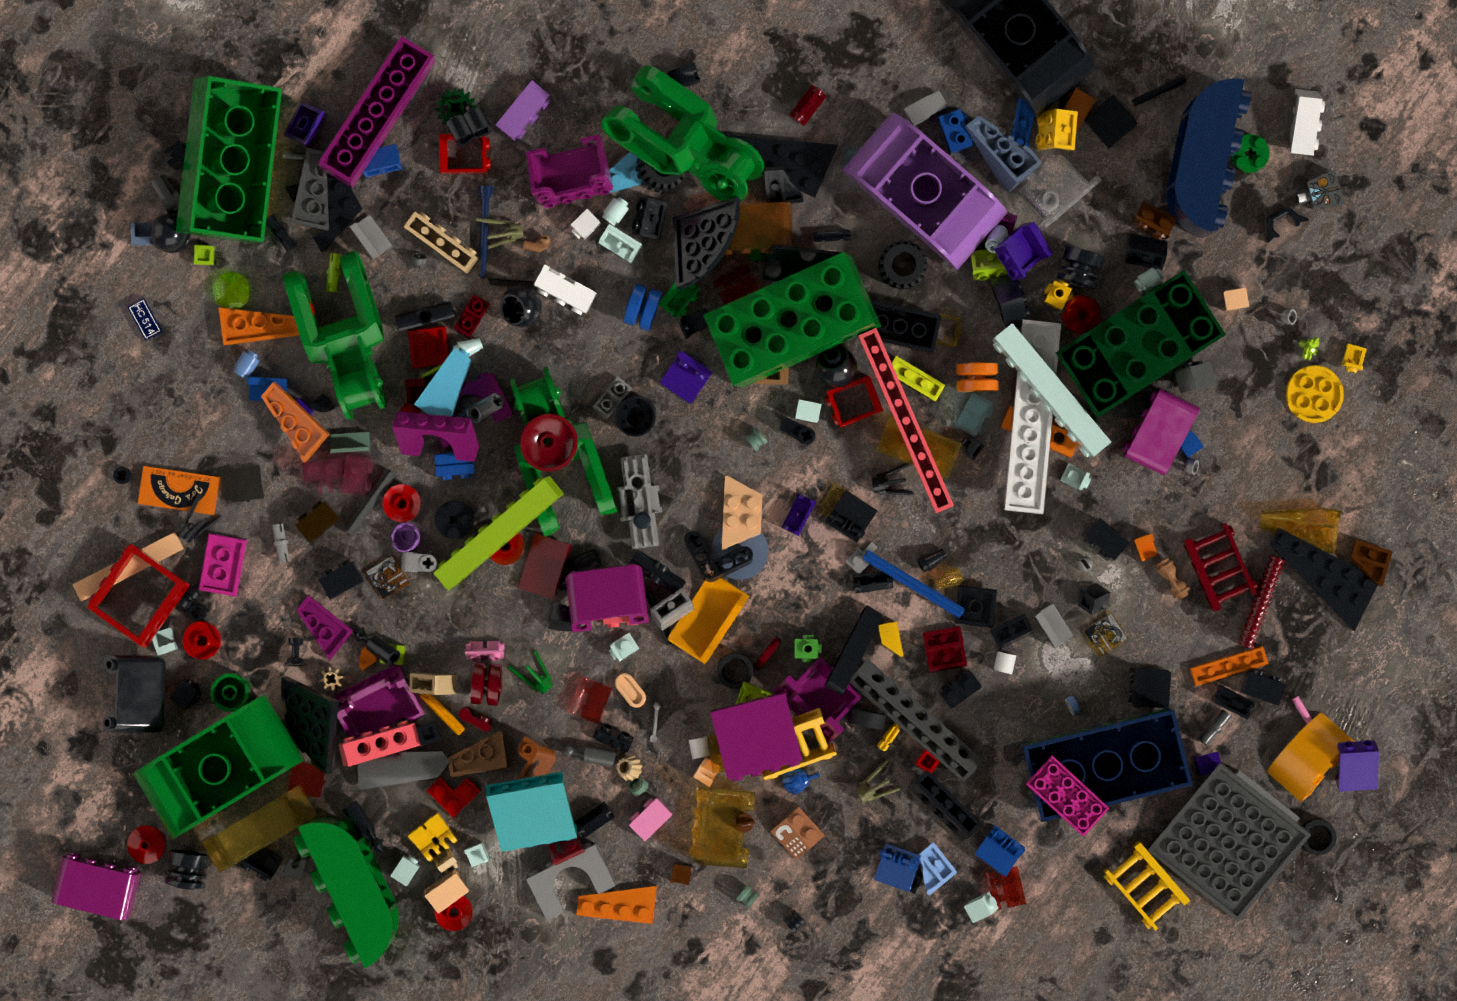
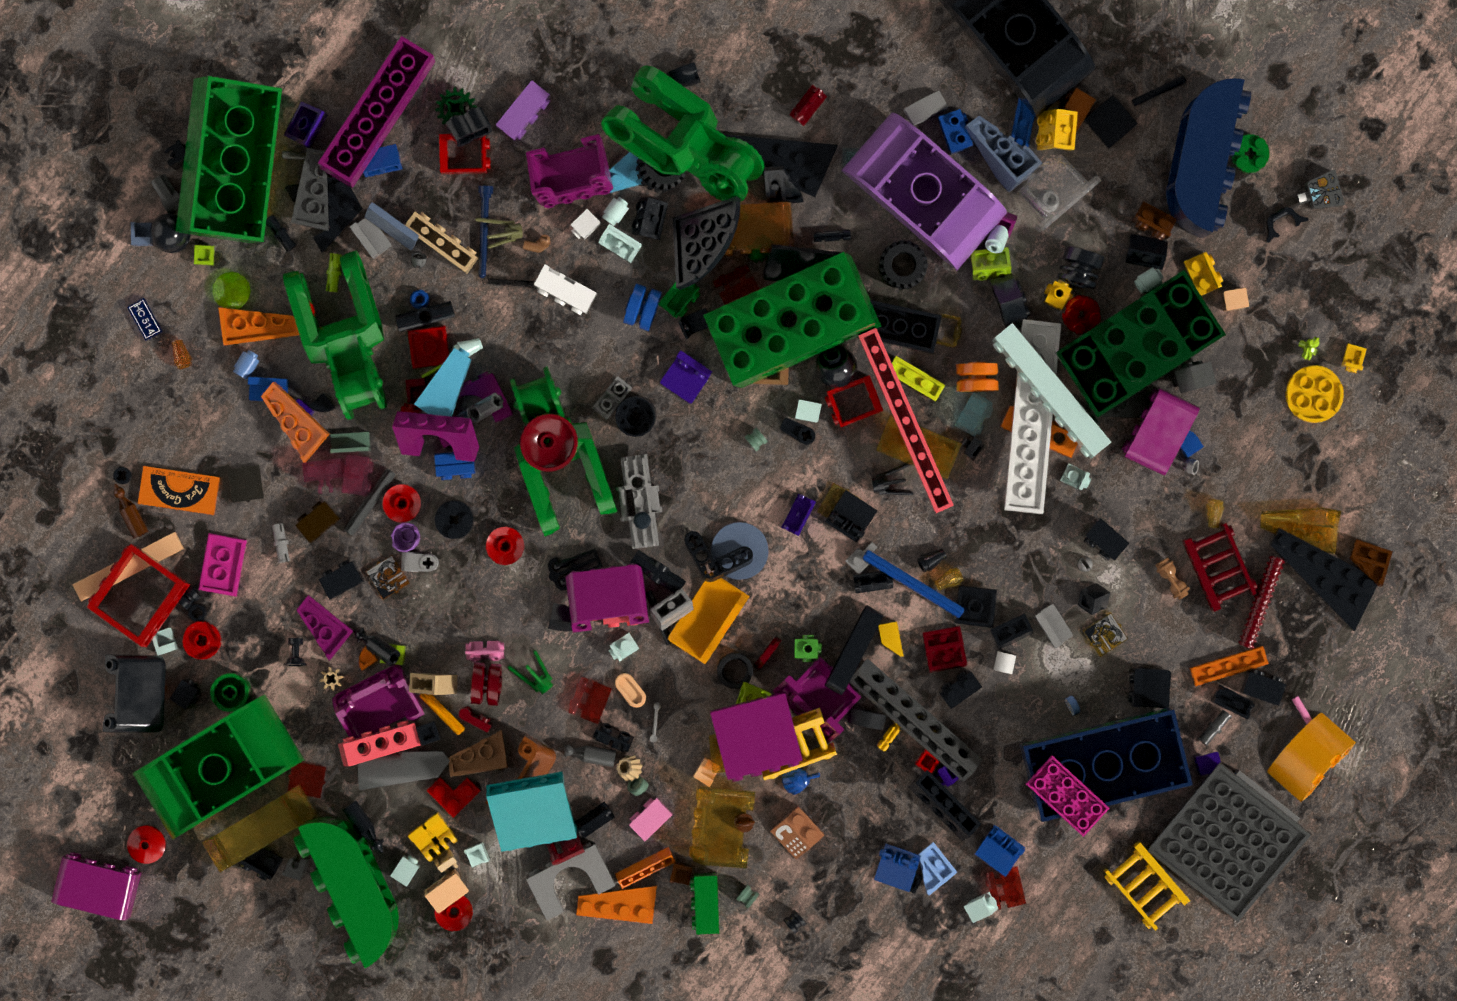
(130, 514): none -> reddish brown wheel
(181, 355): none -> clear orange cone
(187, 869): black wheel -> none
(190, 531): black plant -> none
(311, 721): black plate -> none
(391, 226): none -> sand blue tile
(415, 294): none -> blue plate
(471, 316): dark red slope -> none
(498, 533): lime brick -> none
(520, 306): black wheel -> none
(544, 566): dark red tile -> none
(645, 867): none -> orange piece
(699, 747): white brick -> none
(705, 903): none -> green brick
(740, 513): light nougat wing -> none
(867, 792): olive plant -> none
(947, 776): none -> dark purple tile
(1022, 250): dark purple panel -> none
(1145, 547): orange panel -> none
(1203, 273): none -> yellow bracket
(1214, 512): none -> clear yellow cone
(1289, 316): light grey hinge -> none
(1306, 122): white wedge -> none
(1331, 841): black tyre -> none
(1357, 765): dark purple panel -> none

